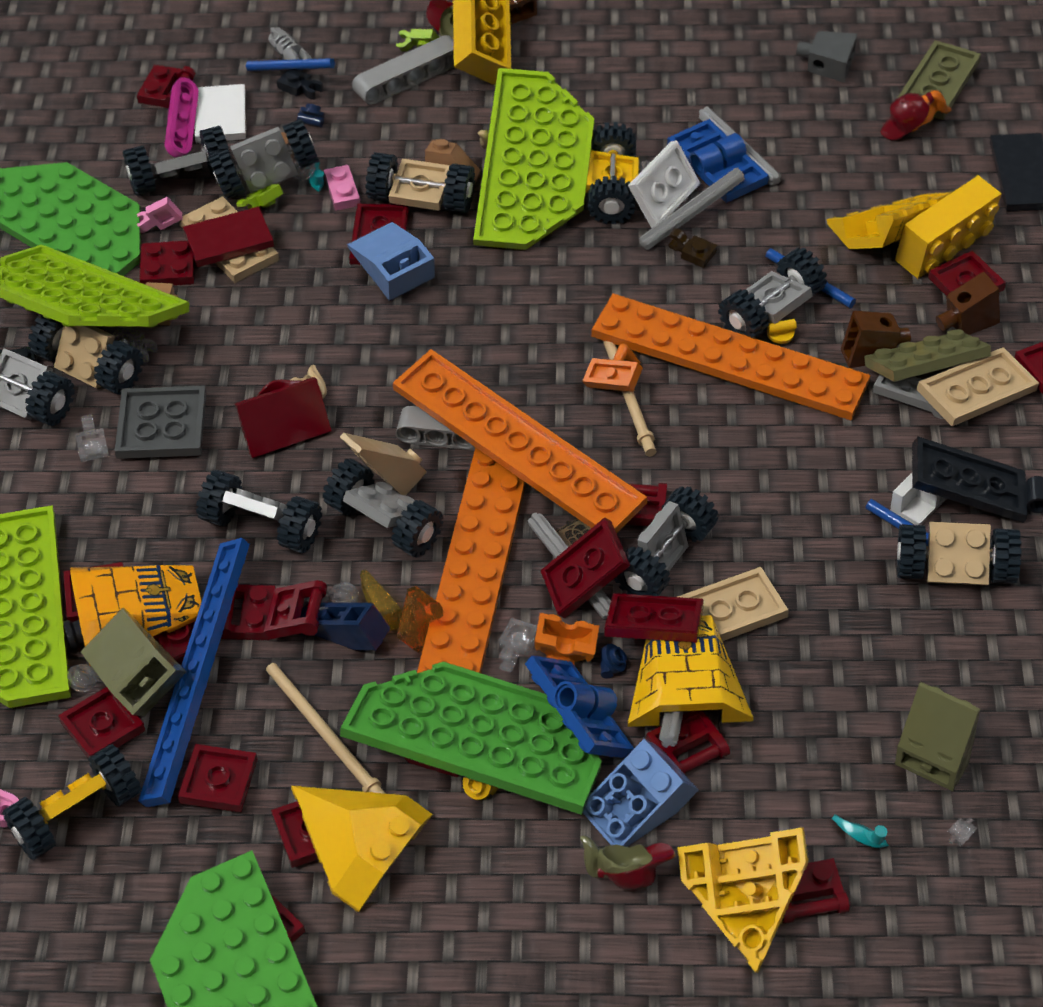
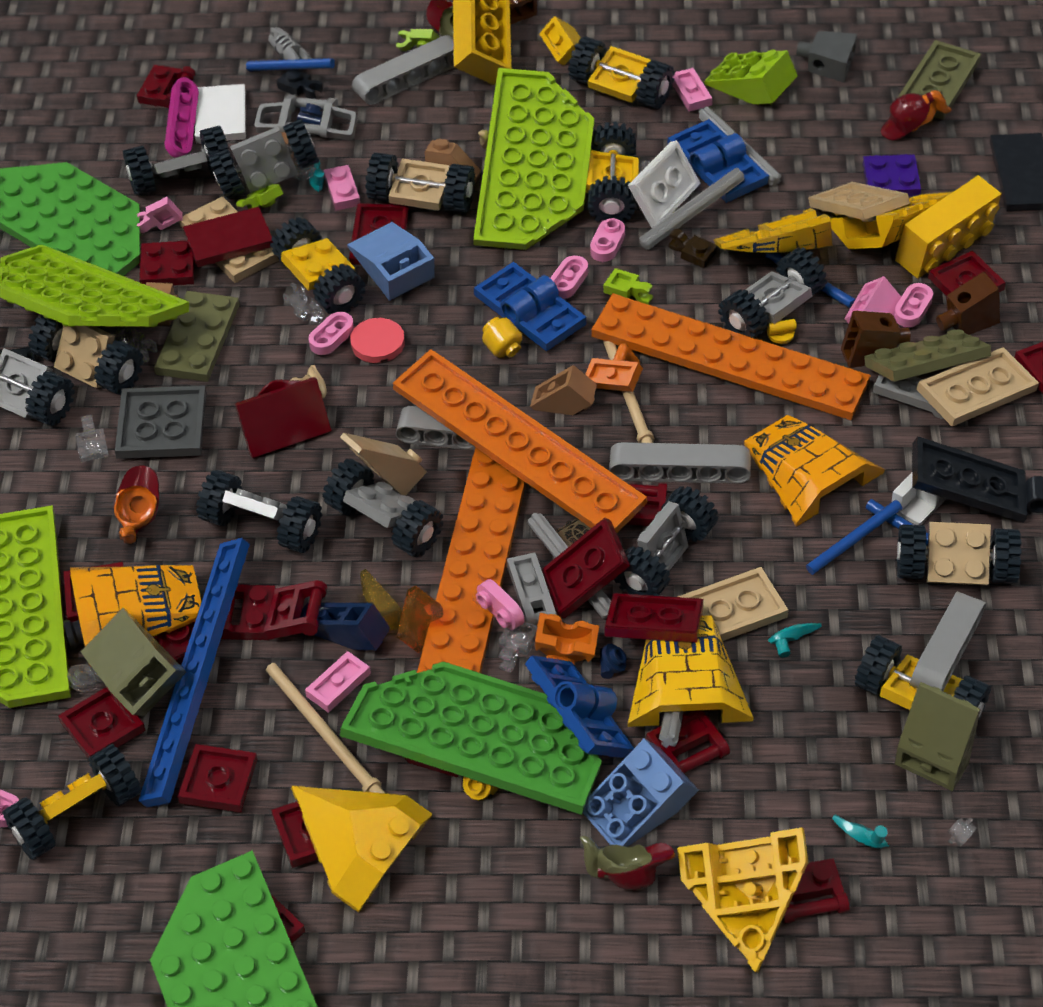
(136, 501): none -> orange hair
(197, 337): none -> olive plate
(289, 105): none -> light grey bar
(304, 306): none -> clear plate
(318, 265): none -> plate
(331, 333): none -> bright pink plate
(337, 681): none -> bright pink plate
(344, 593): clear plate -> none
(377, 340): none -> coral tile
(500, 604): none -> bright pink plate
(502, 337): none -> yellow head
(530, 305): none -> blue plate
(530, 586): none -> light grey plate
(560, 39): none -> yellow panel
(565, 393): none -> medium nougat slope
(570, 275): none -> bright pink plate
(607, 240): none -> bright pink plate
(621, 73): none -> plate
(628, 284): none -> lime plate
(680, 462): none -> light grey beam
(691, 90): none -> bright pink plate
(754, 76): none -> lime slope
(783, 235): none -> yellow wedge
(791, 633): none -> teal bar
(806, 465): none -> light orange wedge
(853, 537): none -> blue bar
(859, 201): none -> tan plate
(875, 297): none -> bright pink panel
(886, 679): none -> black plate
(893, 173): none -> dark purple plate
(913, 305): none -> bright pink plate
(948, 641): none -> light grey beam

